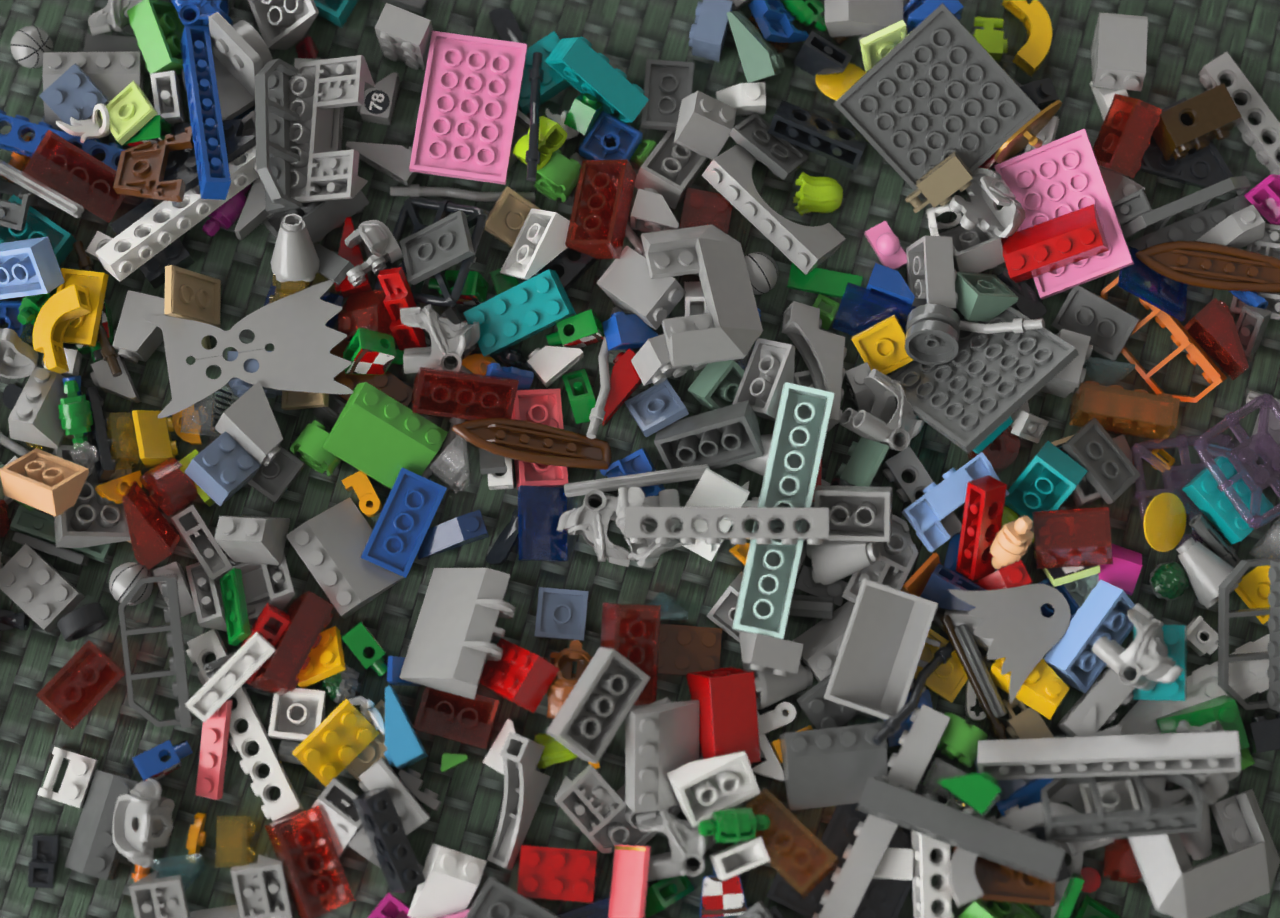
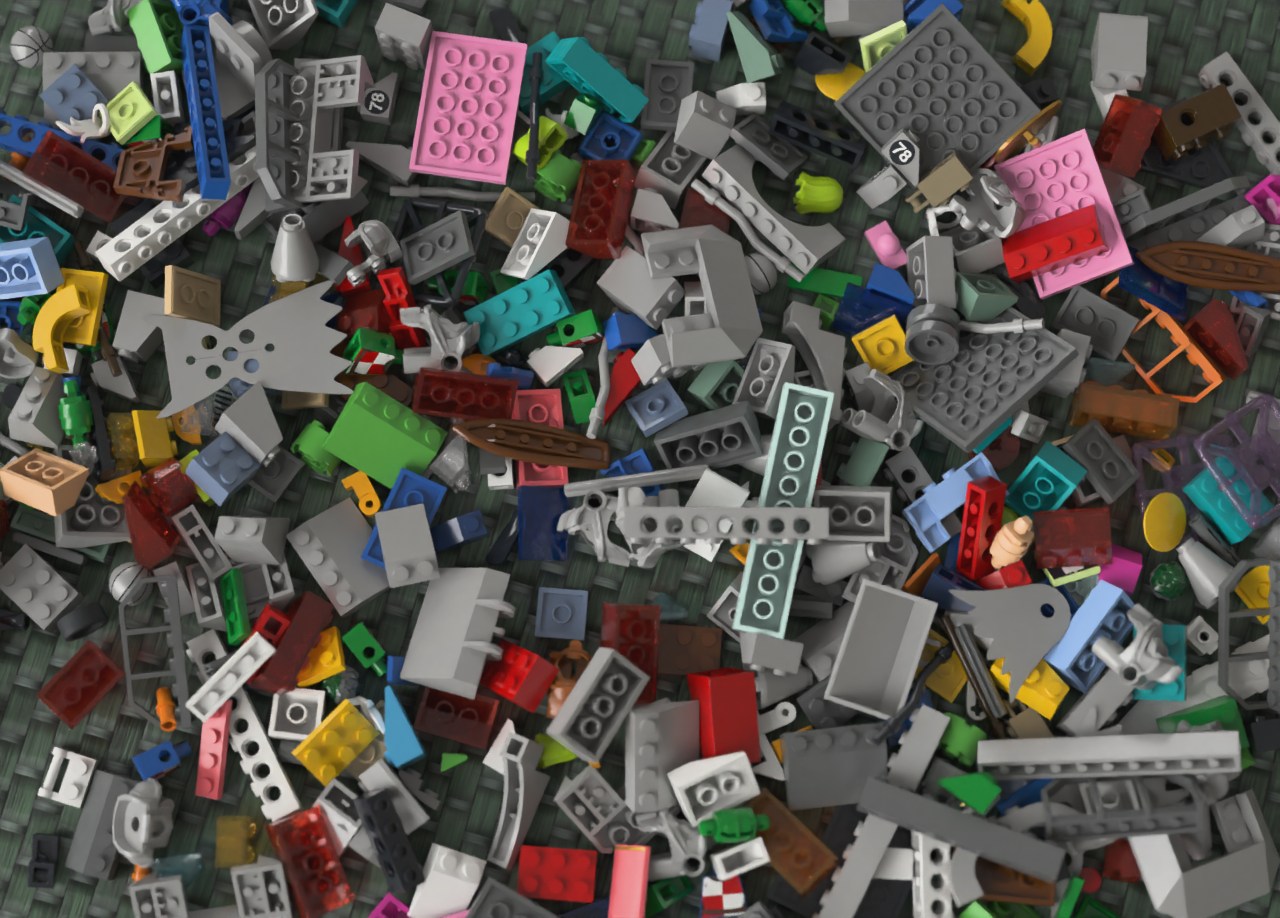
(166, 709): none -> orange pin
(196, 834): light orange plate -> none
(306, 49): dark red slope -> none
(406, 545): none -> light grey slope
(782, 263): none -> light grey bar
(882, 185): none -> light grey slope
(903, 153): none -> light grey slope
(989, 38): lime brick -> none

